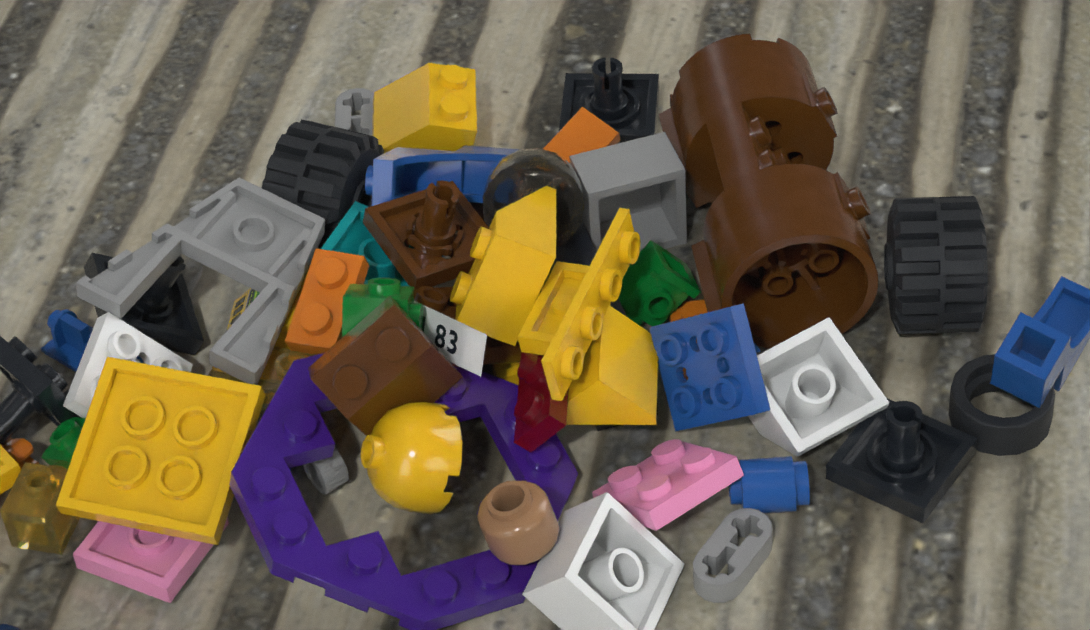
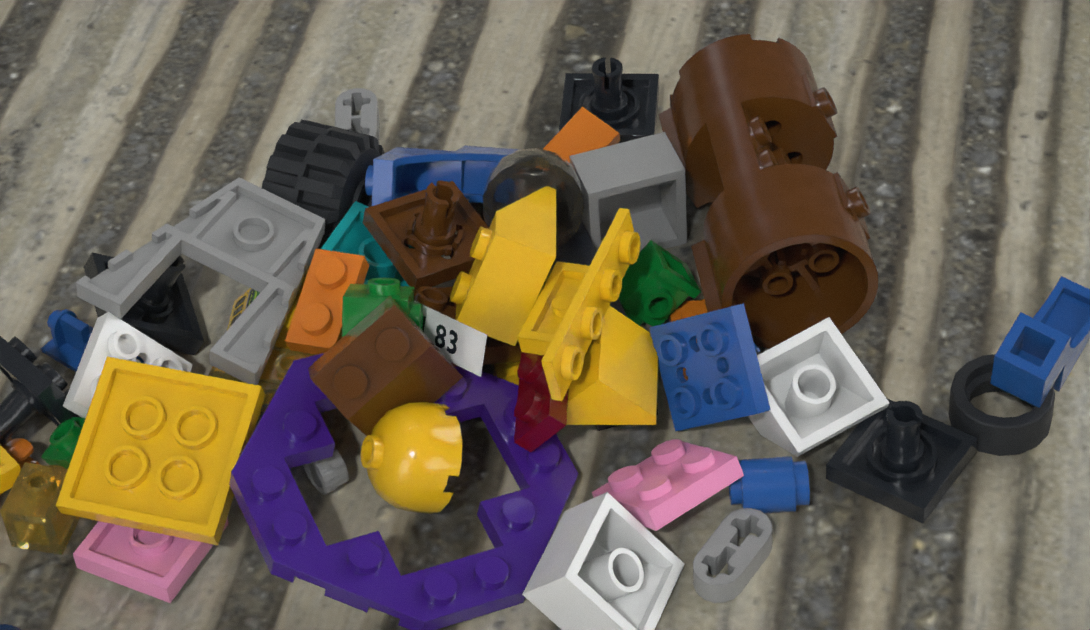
(427, 109): yellow slope -> none
(518, 522): medium nougat head -> none
(936, 265): black wheel -> none

